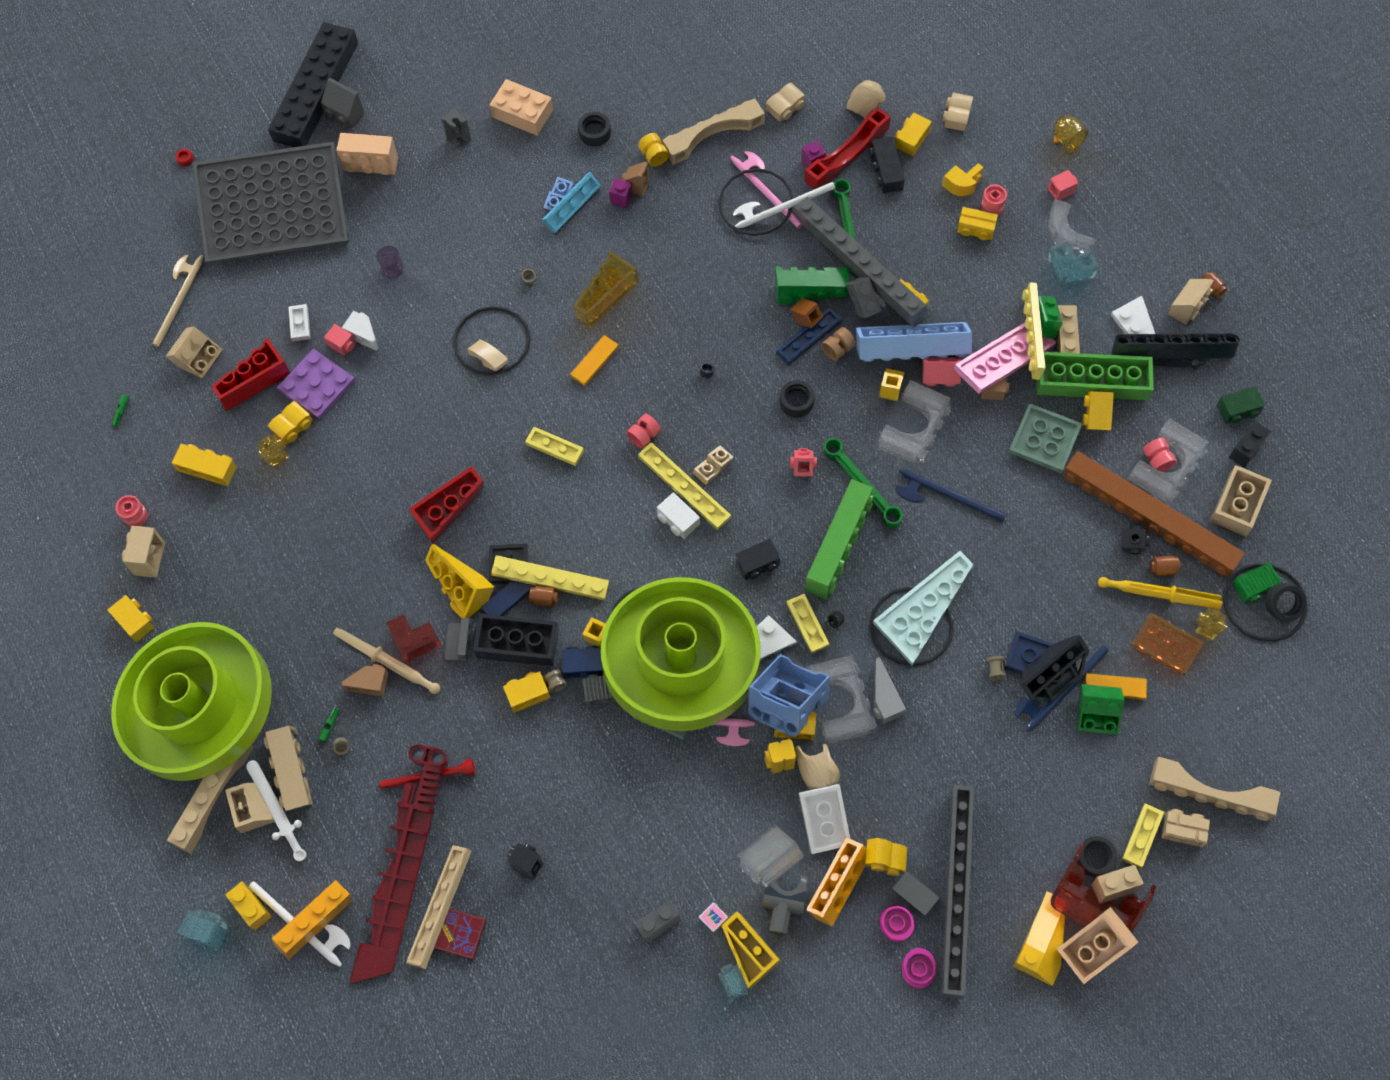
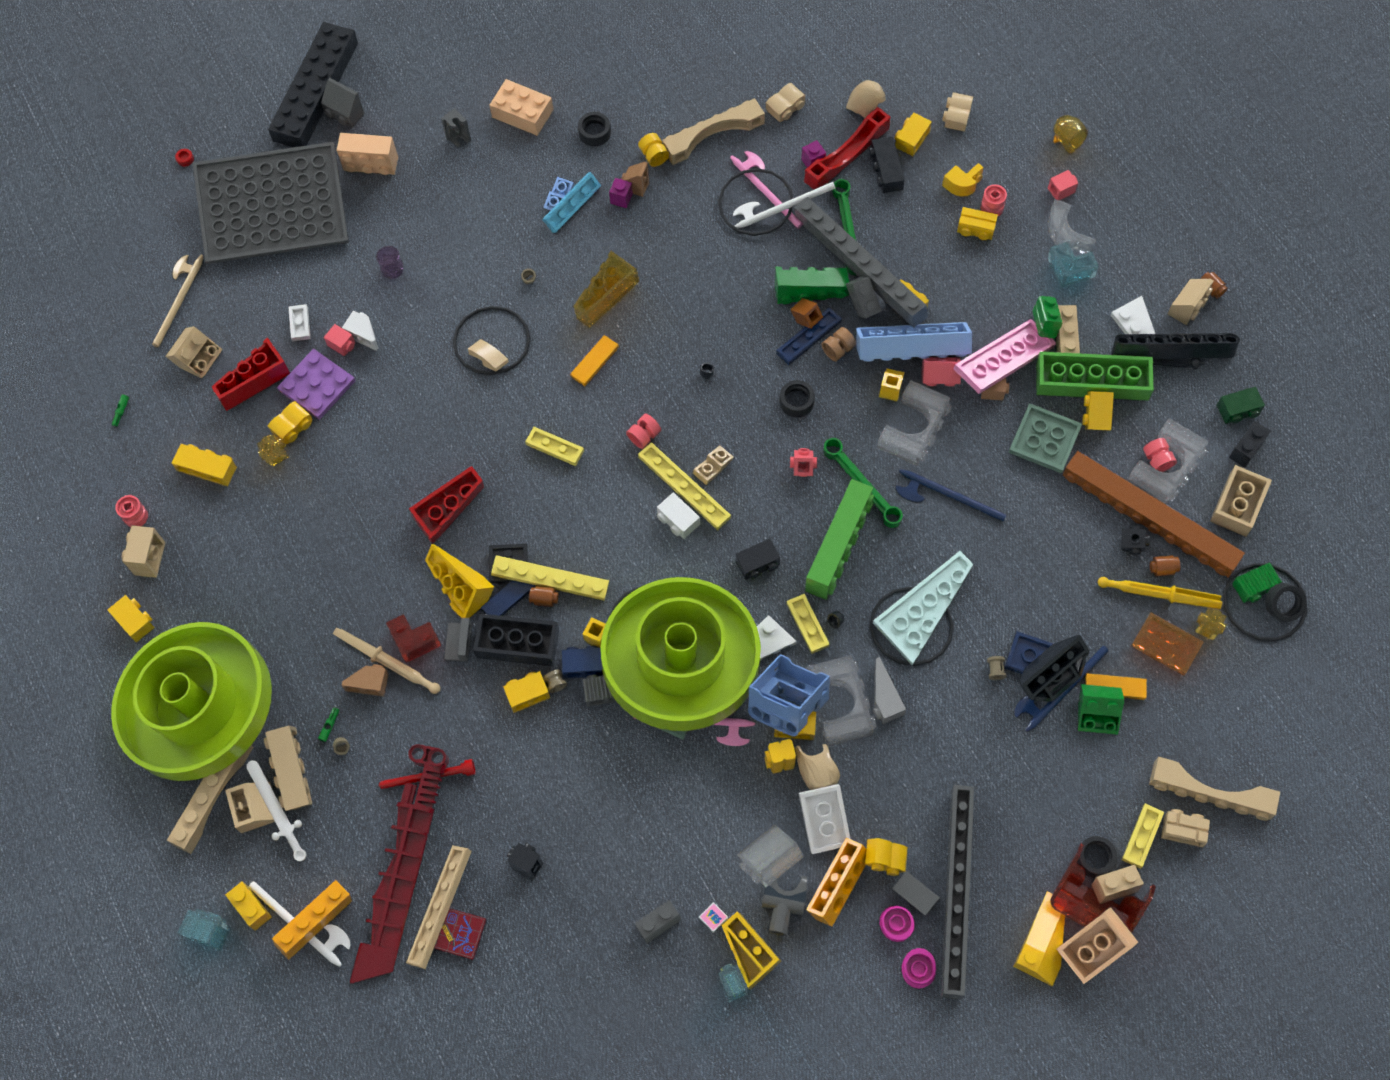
(1034, 333): light yellow plate -> none

